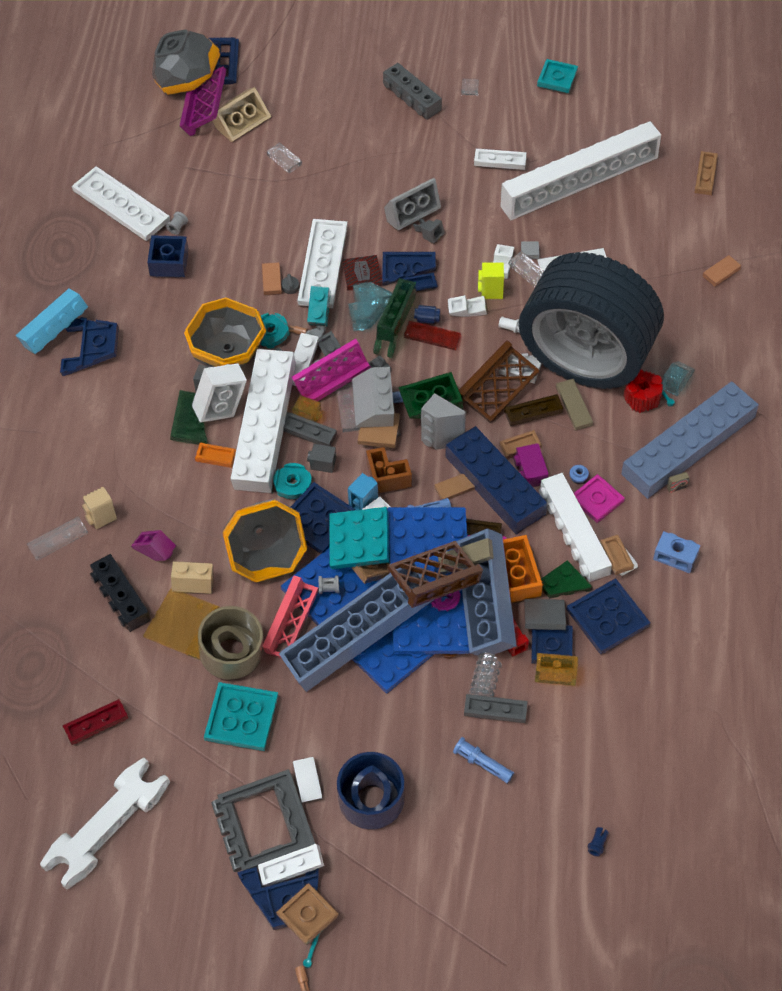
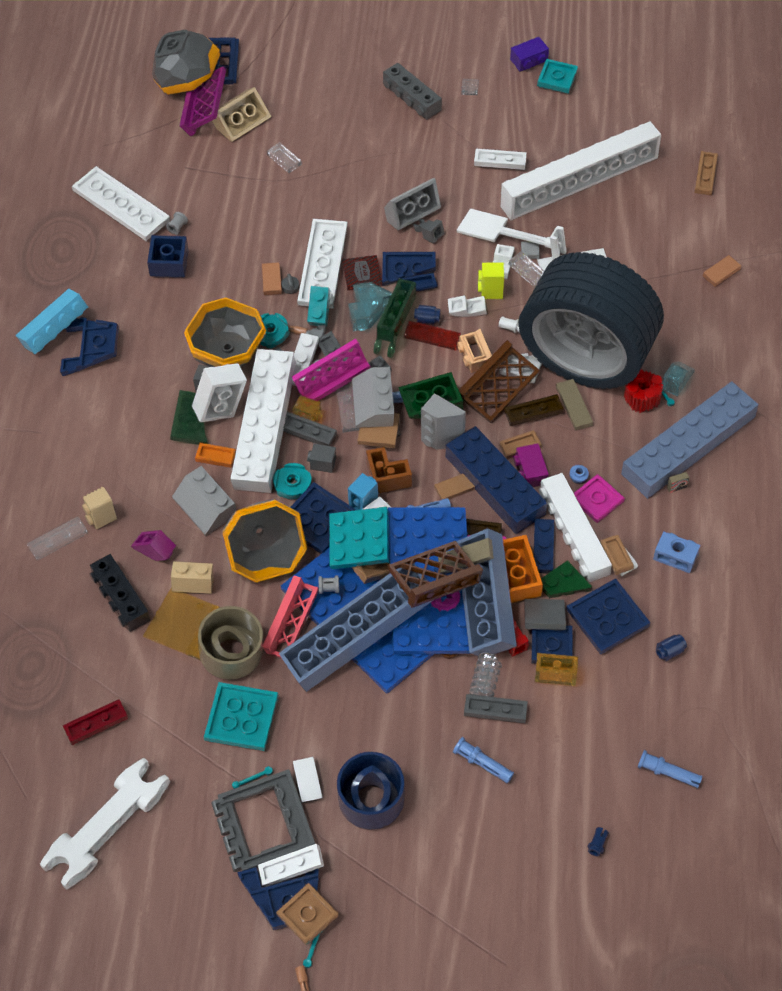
(204, 501): none -> light grey slope
(267, 771): none -> teal hinge
(472, 362): none -> light nougat window
(489, 226): none -> white piece
(529, 54): none -> dark purple brick
(544, 544): none -> dark blue plate
(659, 766): none -> medium blue pin
(671, 647): none -> dark blue brick

